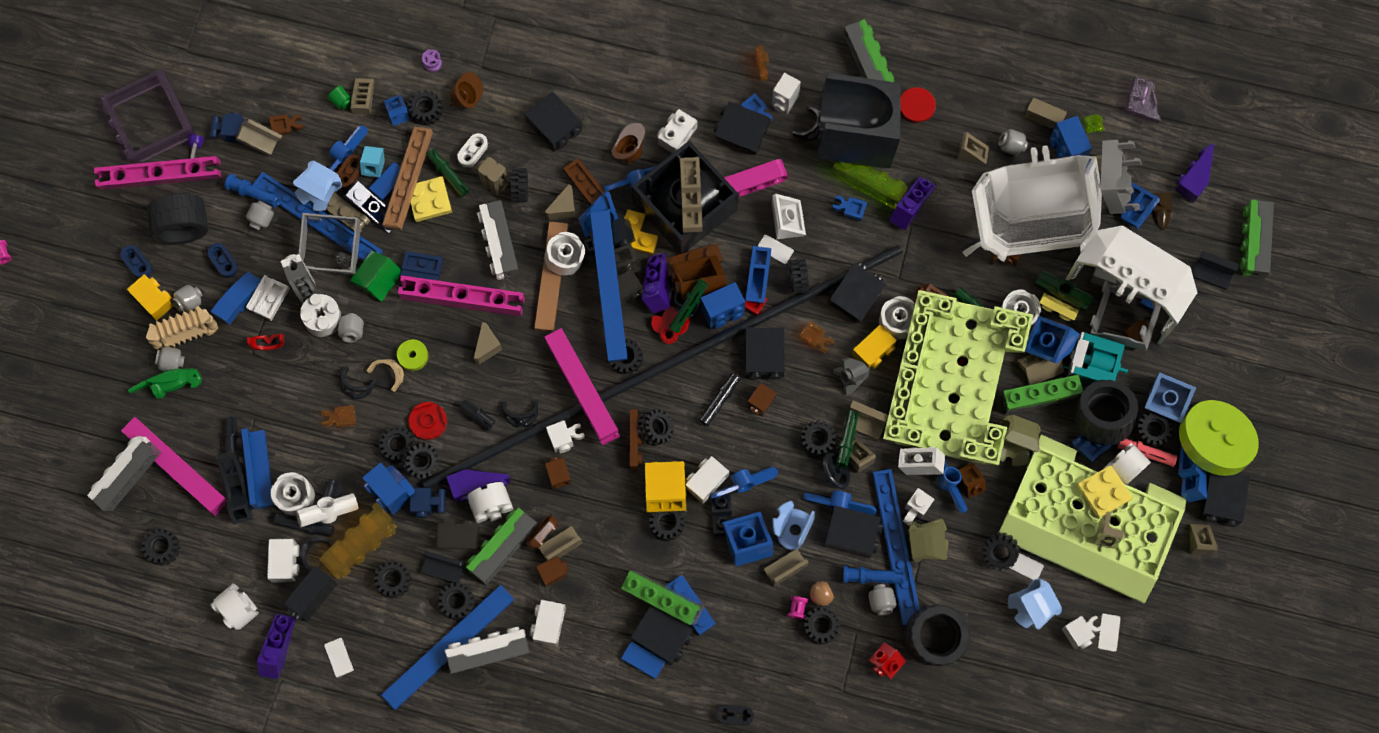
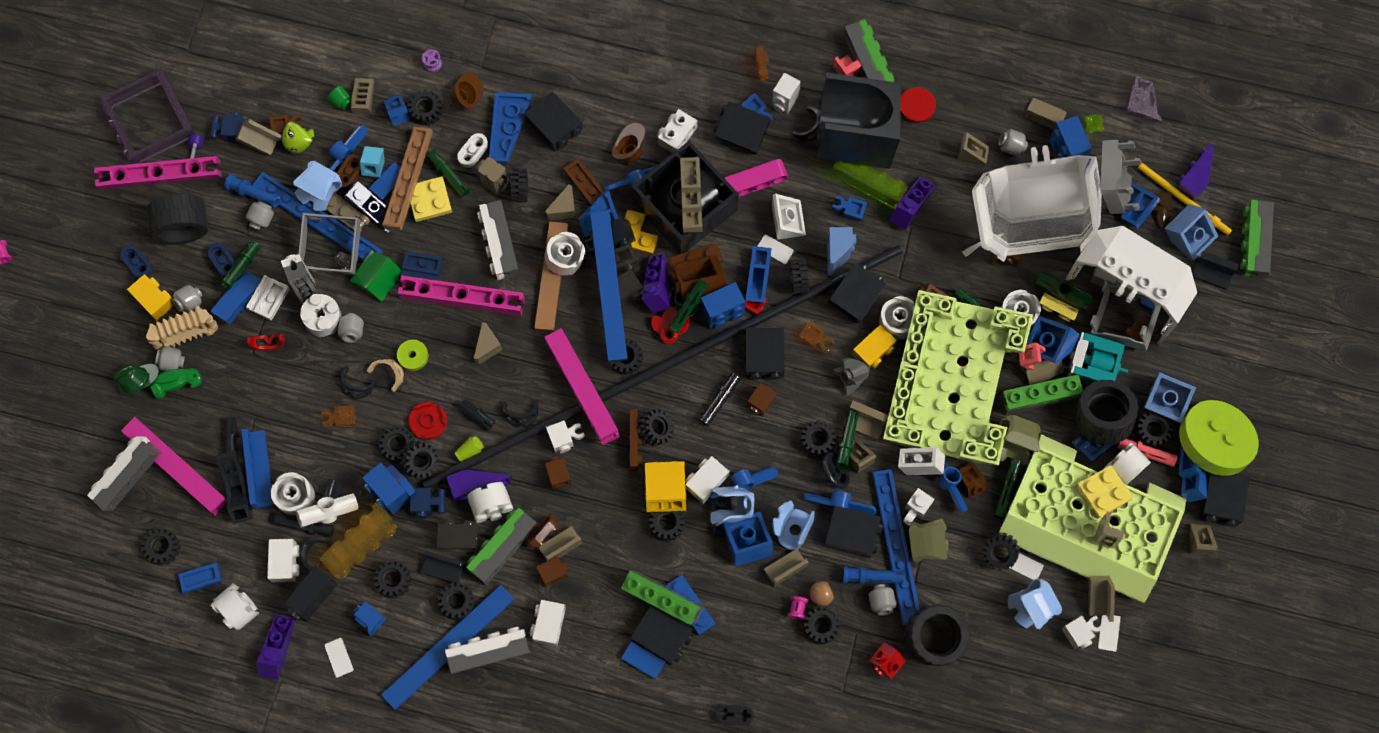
(135, 378): none -> dark green piece
(199, 578): none -> blue tile
(245, 259): none -> dark green pin
(296, 138): none -> lime piece
(368, 617): none -> blue window
(469, 448): none -> lime cone
(507, 123): none -> blue wing
(741, 511): none -> light blue piece
(839, 247): none -> medium blue slope
(847, 66): none -> coral panel
(1015, 465): none -> dark green pin
(1031, 355): none -> coral panel
(1101, 597): none -> dark tan panel
(1180, 196): none -> yellow bar
(1191, 231): none -> medium blue slope

